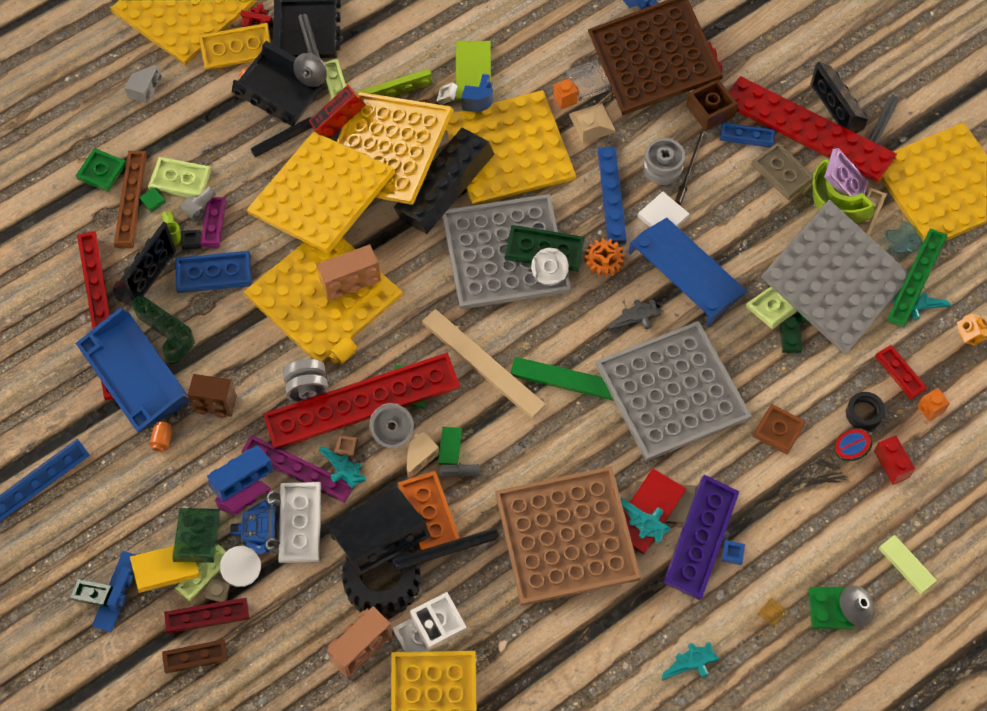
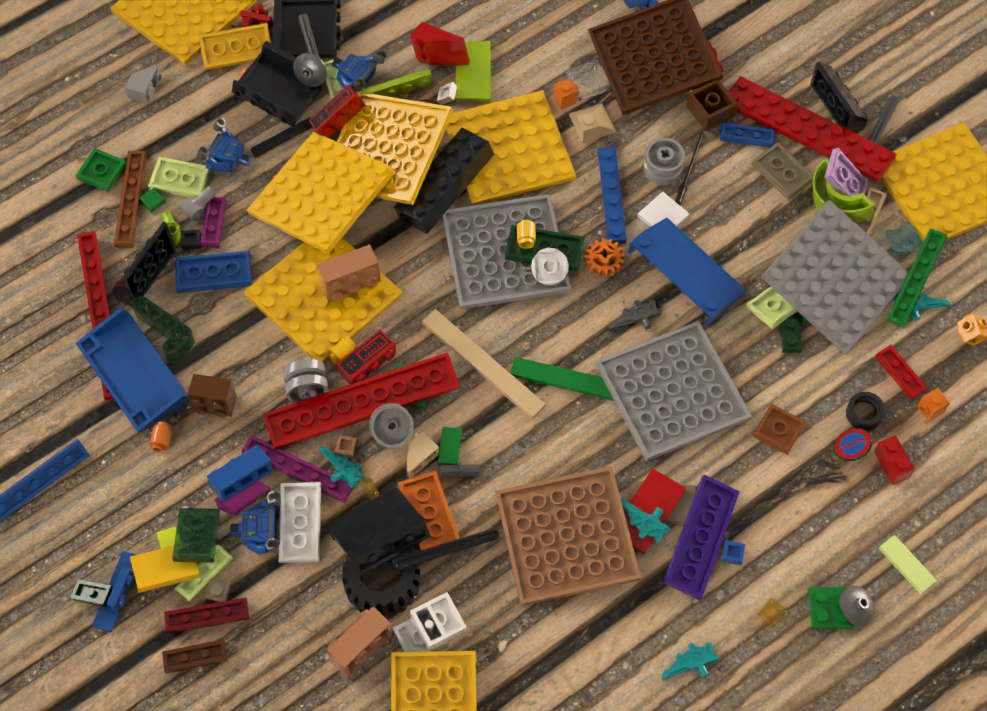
(167, 537): none -> neon yellow tile
(225, 152): none -> torso
(240, 566): white tile -> none
(357, 70): none -> torso
(367, 358): none -> red brick
(369, 487): none -> clear yellow tile
(438, 46): none -> red slope
(478, 98): blue brick -> none
(526, 234): none -> yellow brick

